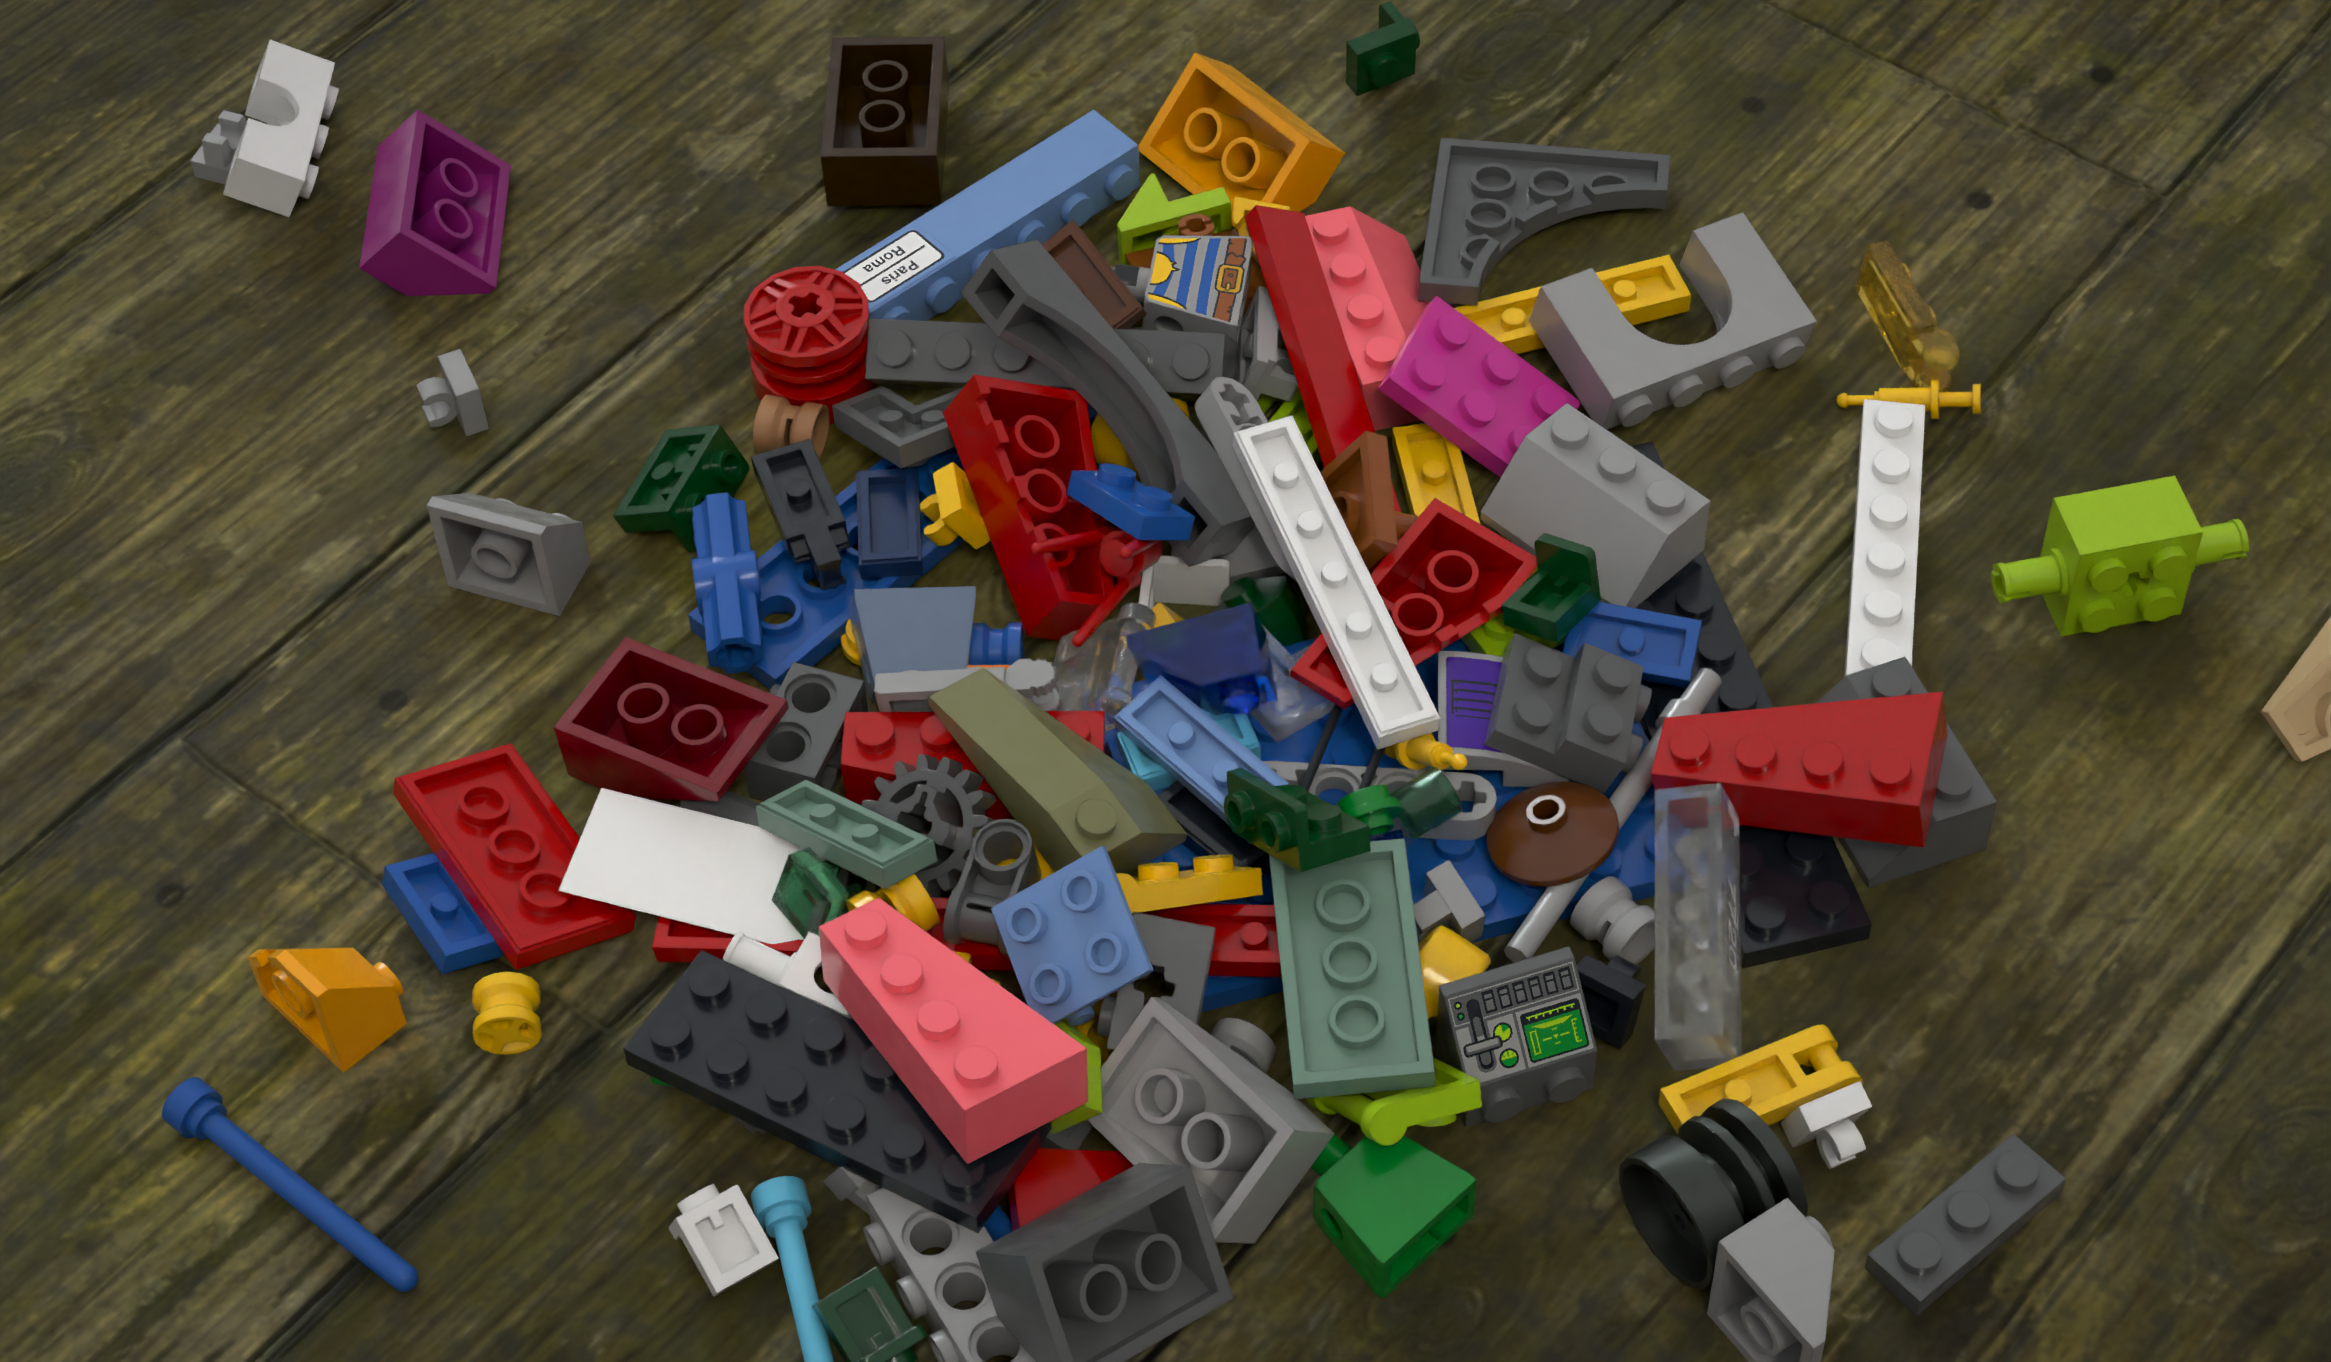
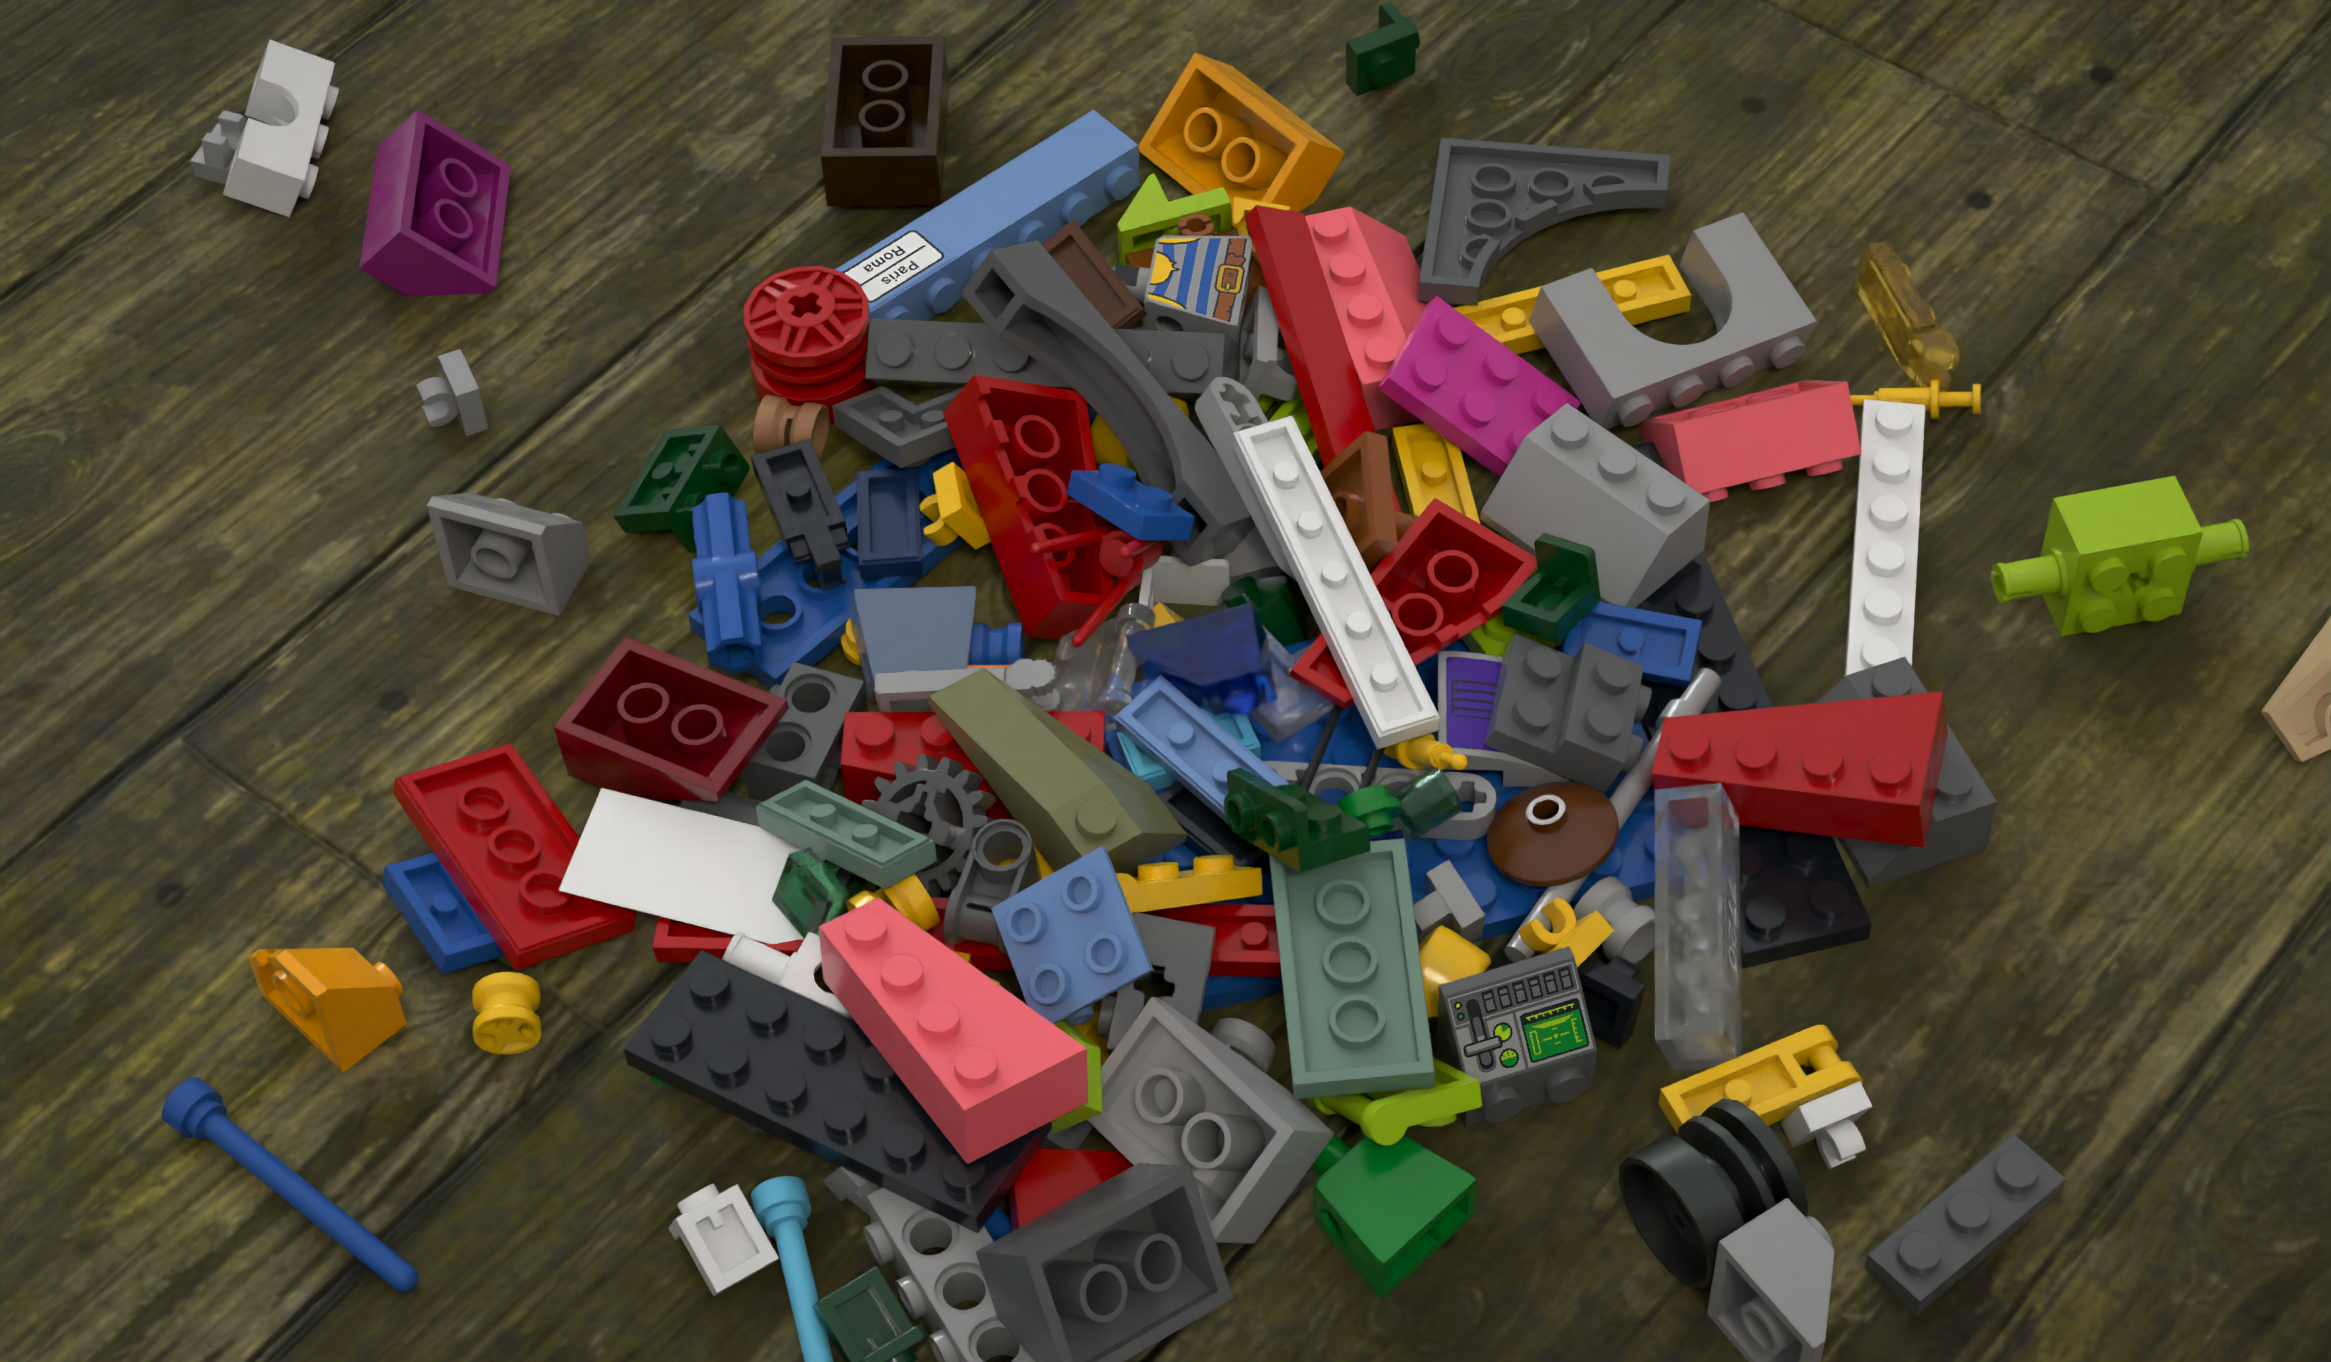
(1580, 935): none -> yellow tile
(1757, 437): none -> coral slope

